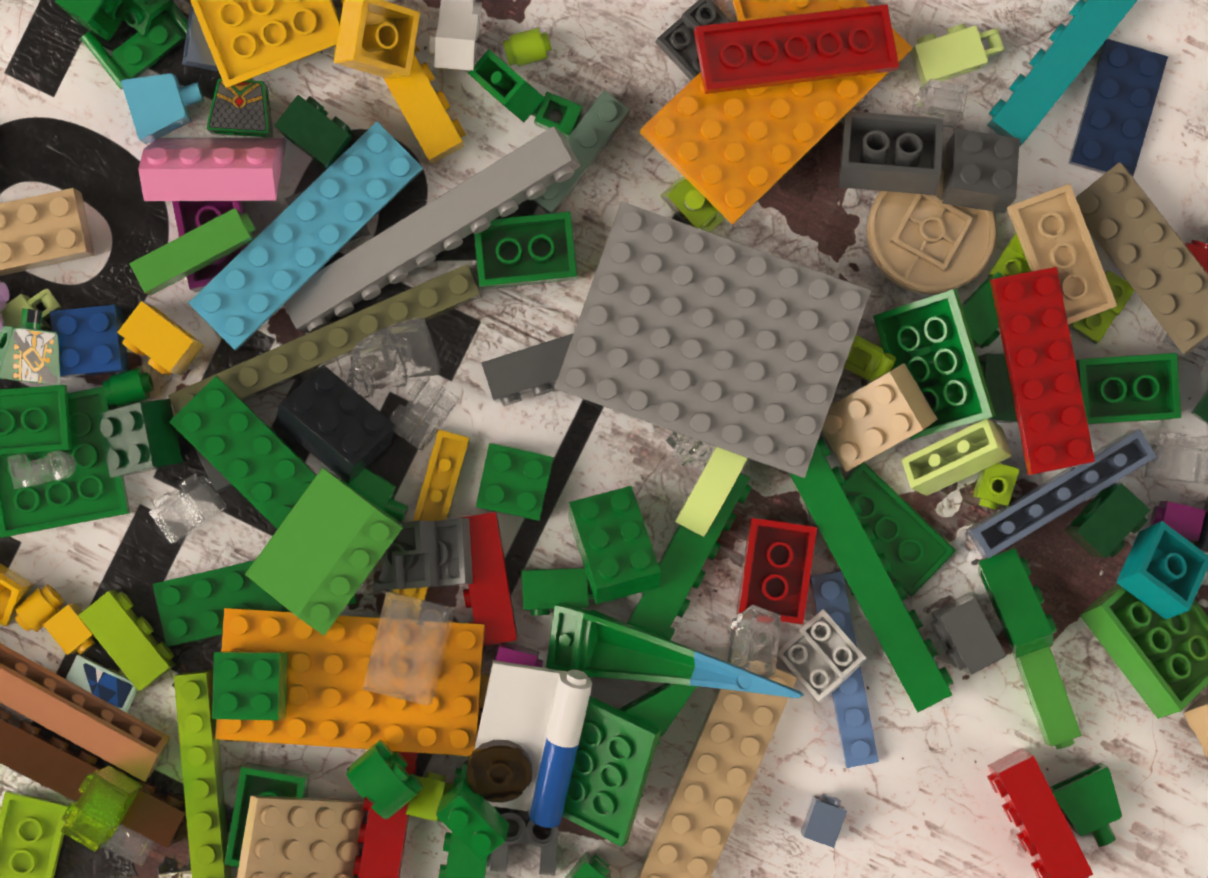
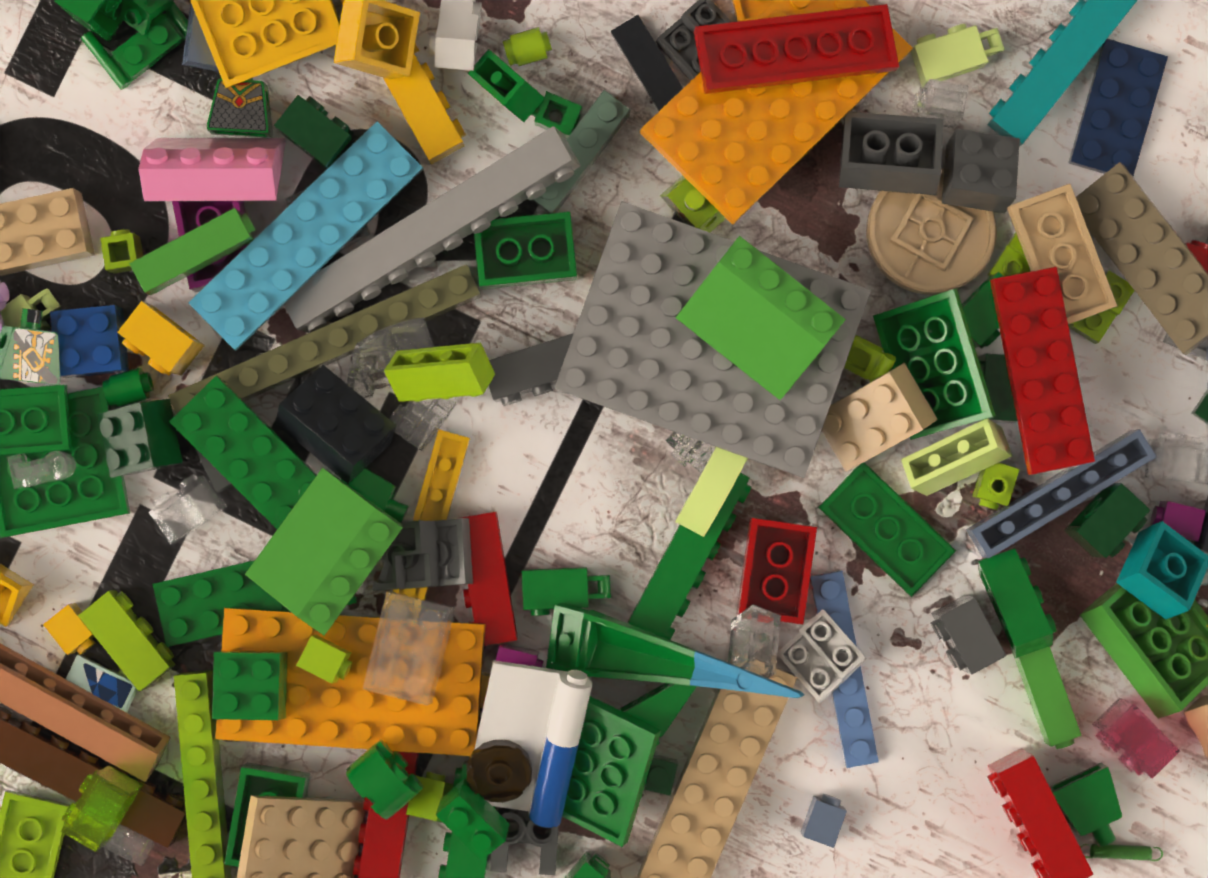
(38, 608): yellow brick -> none
(120, 250): none -> lime brick
(159, 104): medium azure torso -> none
(325, 659): none -> lime brick
(439, 372): none -> lime brick
(514, 482): green brick -> none
(614, 544): green brick -> none
(647, 61): none -> black tile
(661, 775): none -> dark green brick
(760, 318): none -> bright green slope
(871, 583): green brick -> none
(1122, 852): none -> bright green piece
(1130, 388): green brick -> none
(1135, 737): none -> clear pink brick

